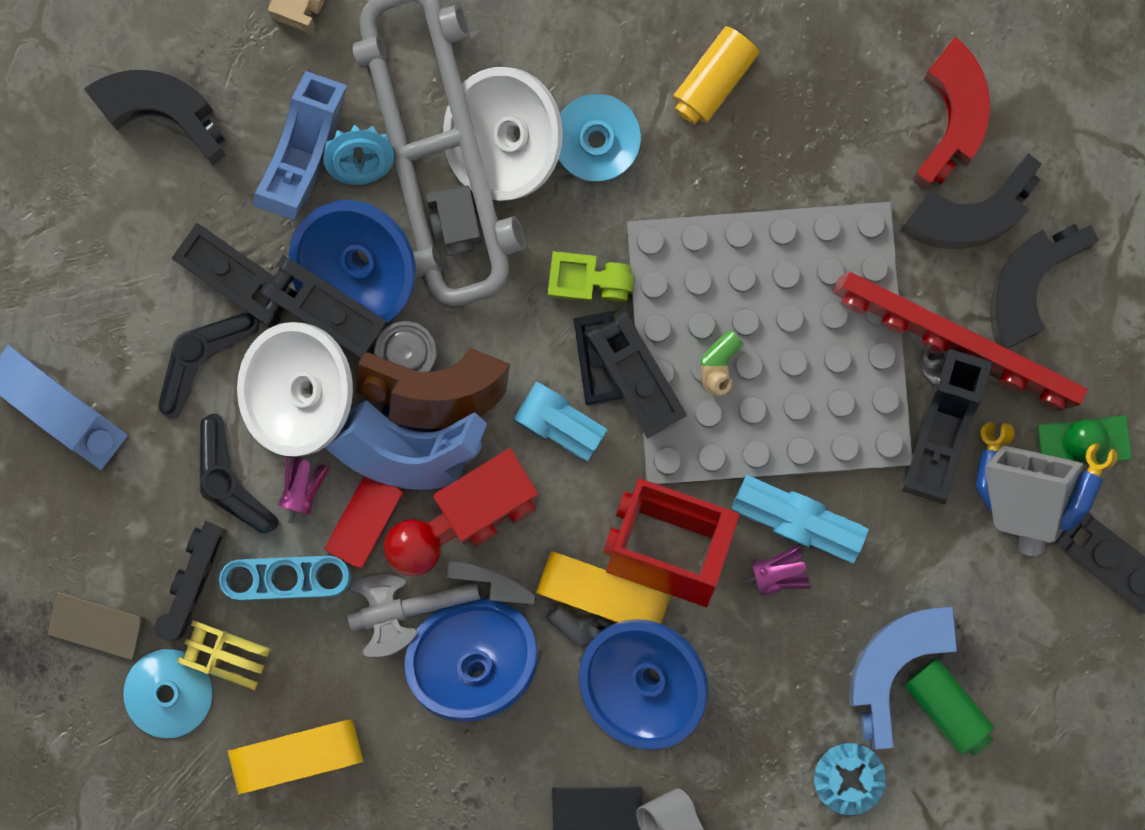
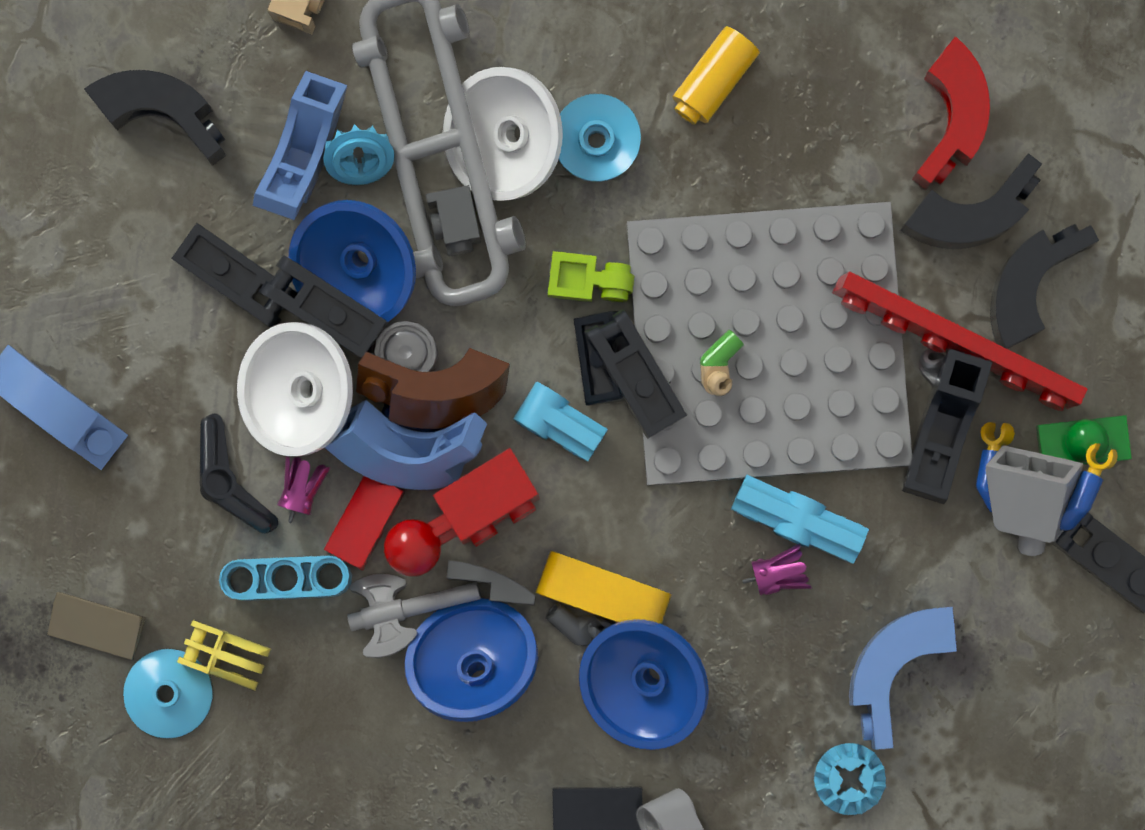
(190, 583): black plate -> none
(191, 350): black piece -> none
(295, 756): yellow beam -> none
(680, 511): red window -> none
(950, 708): green brick -> none

